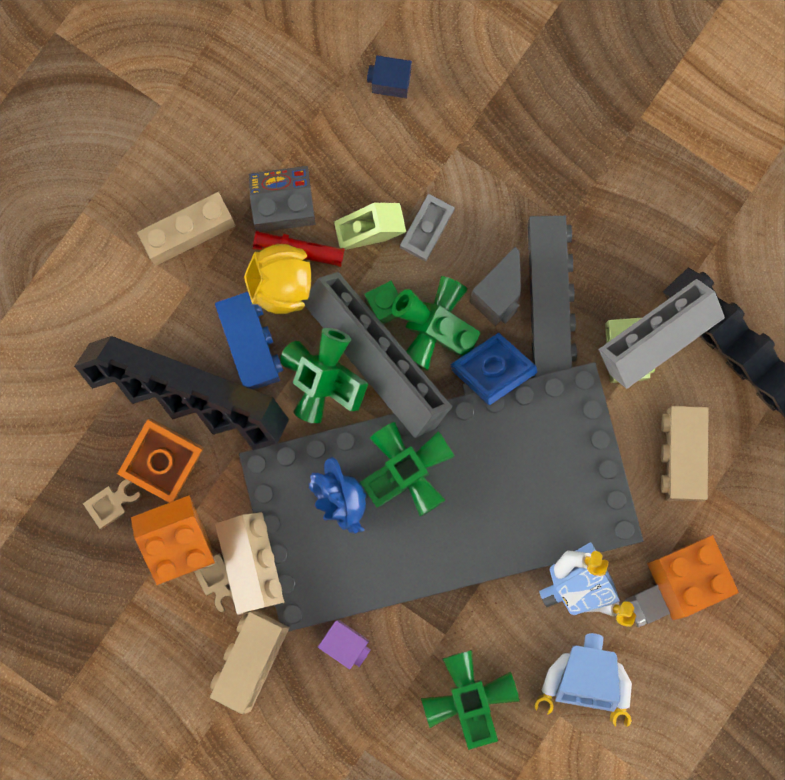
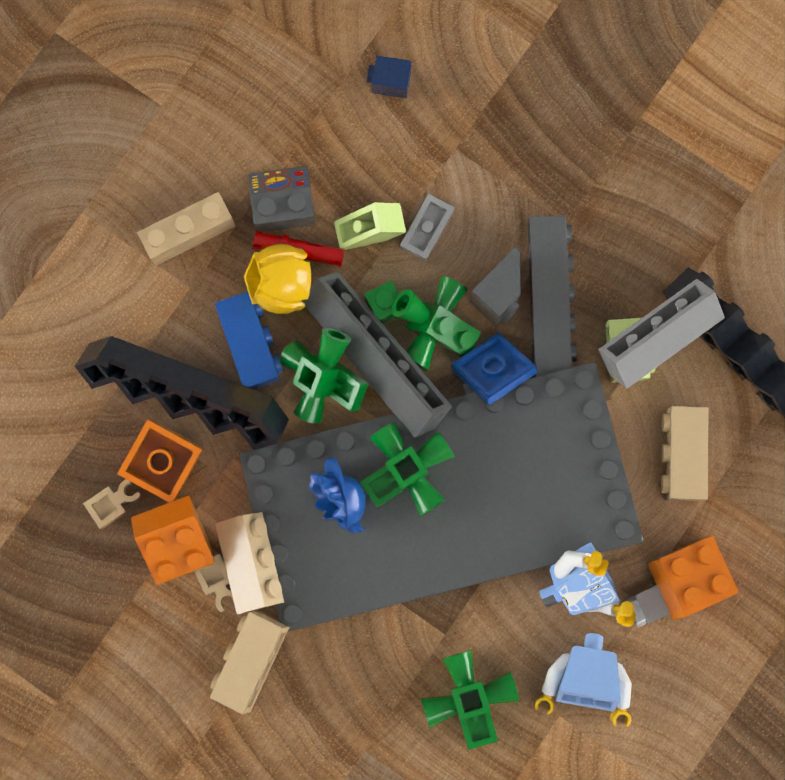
(345, 645): medium lavender brick -> none

